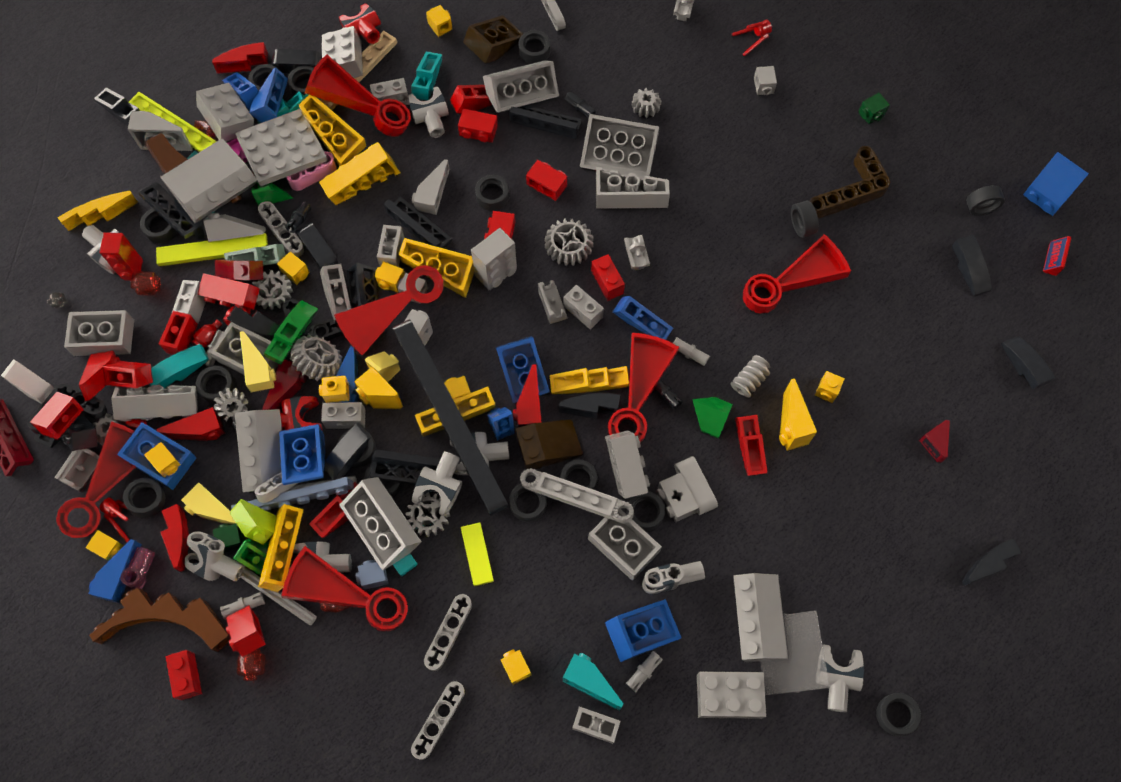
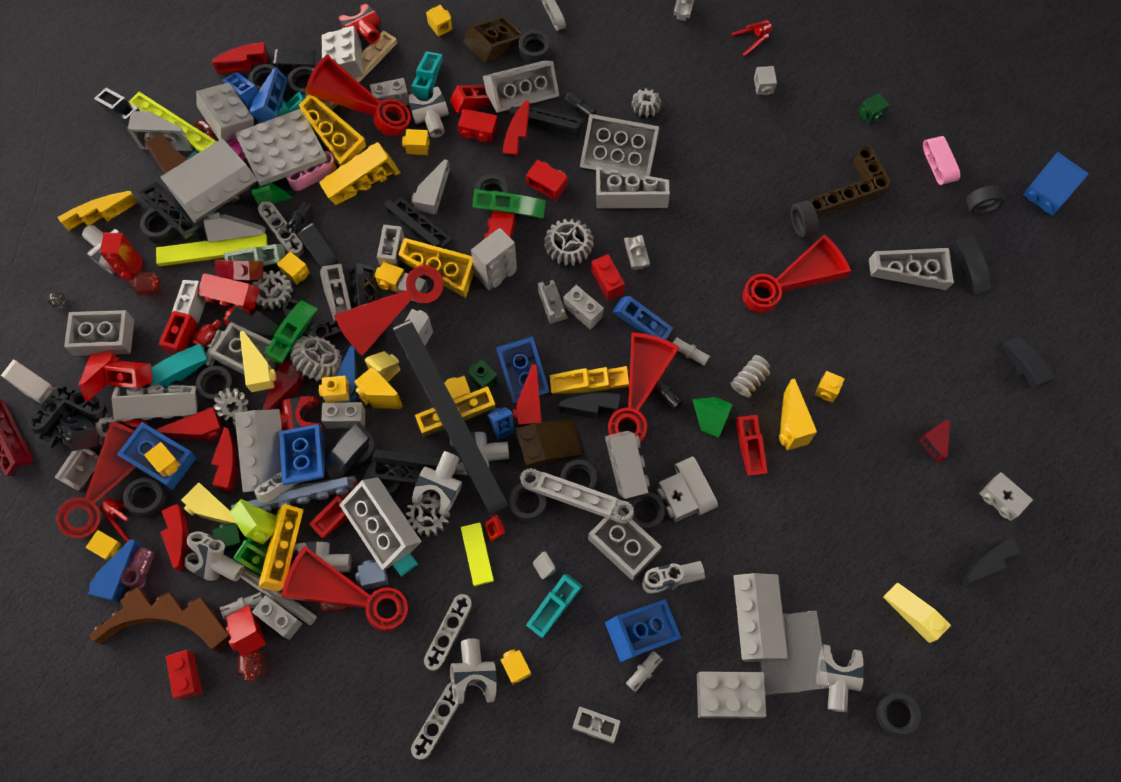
(57, 415): red brick -> none
(226, 462): none -> red slope
(277, 617): none -> light grey brick
(416, 142): none -> yellow brick
(472, 672): none -> light grey connector
(482, 375): none -> dark green brick
(494, 528): none -> red slope
(509, 203): none -> green slope
(517, 130): none -> red slope
(544, 565): none -> light grey slope
(554, 605): none -> teal slope
(587, 678): teal slope -> none
(916, 267): none -> light grey wedge
(917, 612): none -> light yellow slope
(941, 160): none -> bright pink beam
(1014, 501): none -> light grey brick
(1057, 255): slope -> none

